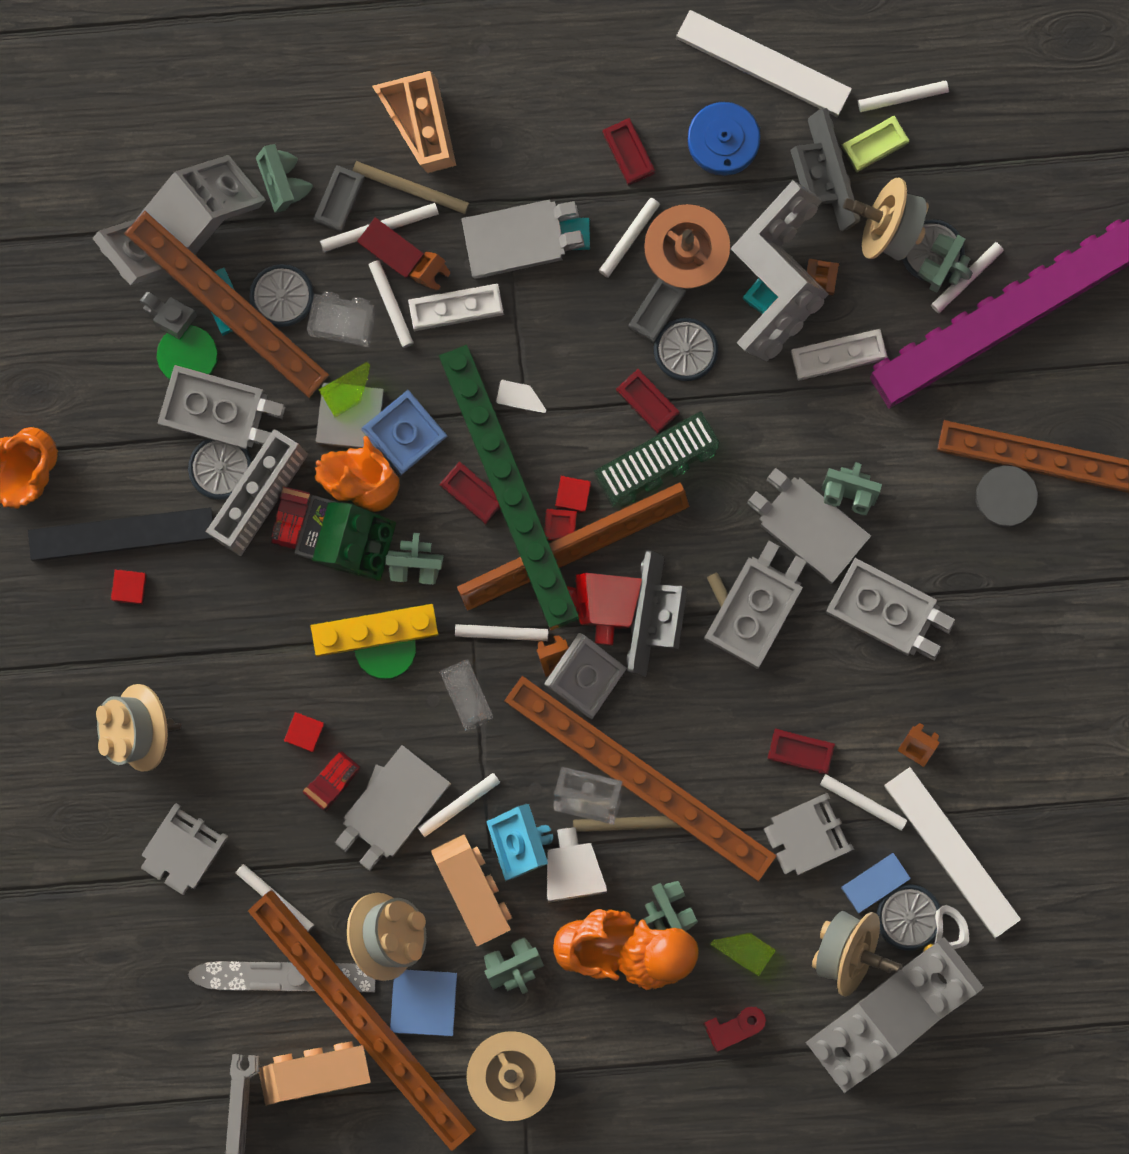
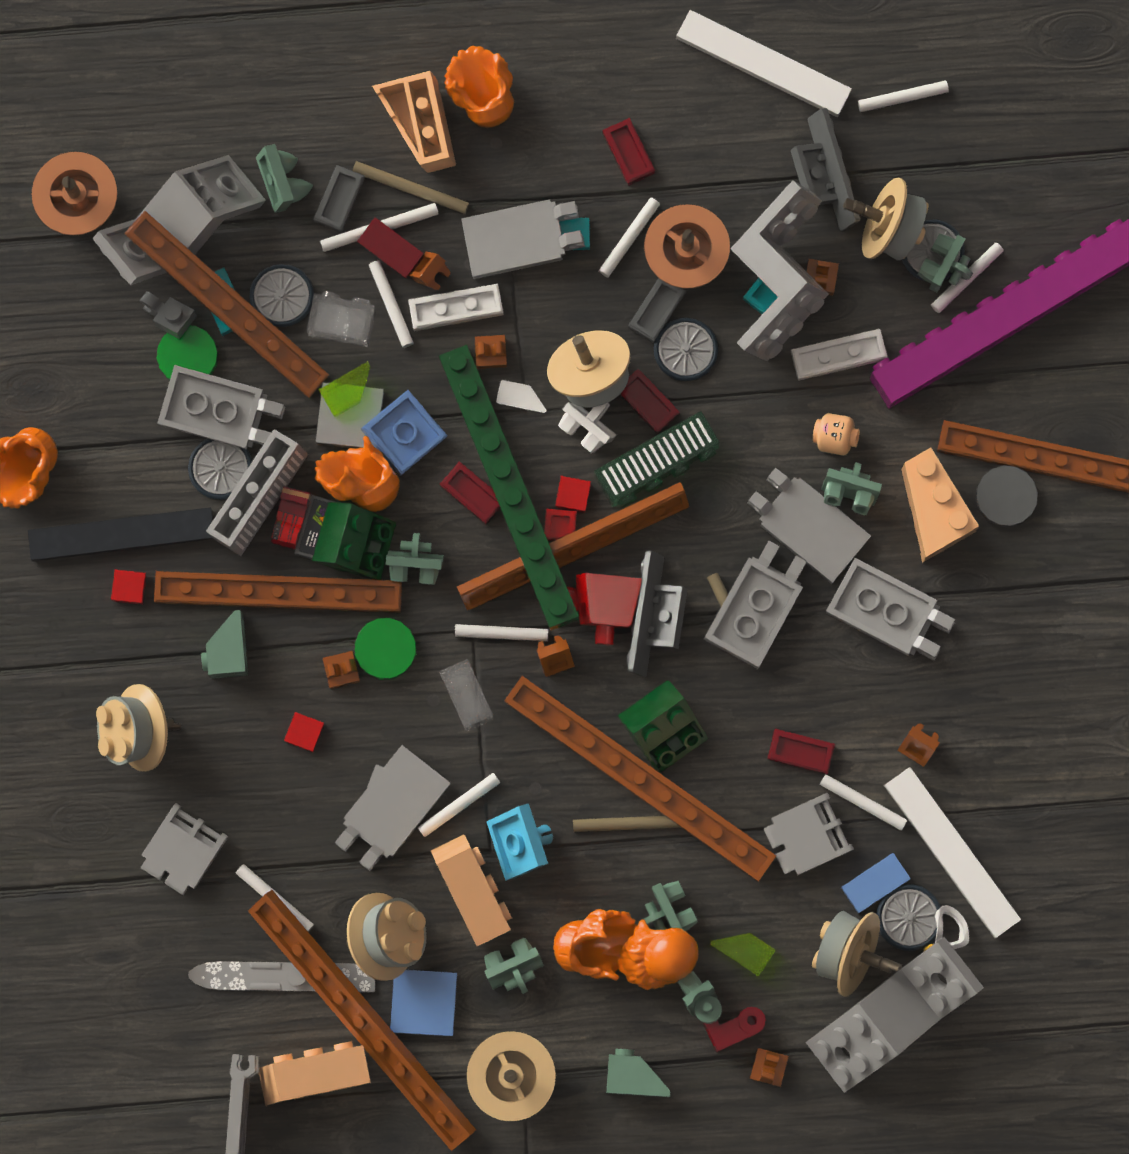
(74, 193): none -> nougat piece
(227, 649): none -> sand green slope
(278, 592): none -> dark orange tile
(332, 781): leg -> none
(341, 670): none -> dark orange tile
(374, 630): yellow plate -> none
(481, 85): none -> orange hair
(490, 351): none -> dark orange tile
(572, 869): white torso -> none
(585, 675): light grey tile -> none
(588, 795): clear brick -> none
(590, 368): none -> tan piece
(598, 432): none -> white hips
(633, 1076): none -> sand green slope
(663, 726): none -> dark green slope
(700, 999): none -> sand green hips
(723, 138): blue wheel -> none
(769, 1067): none -> dark orange tile
(835, 434): none -> light nougat head
(875, 144): yellowish green tile -> none
(936, 505): none -> light nougat wedge

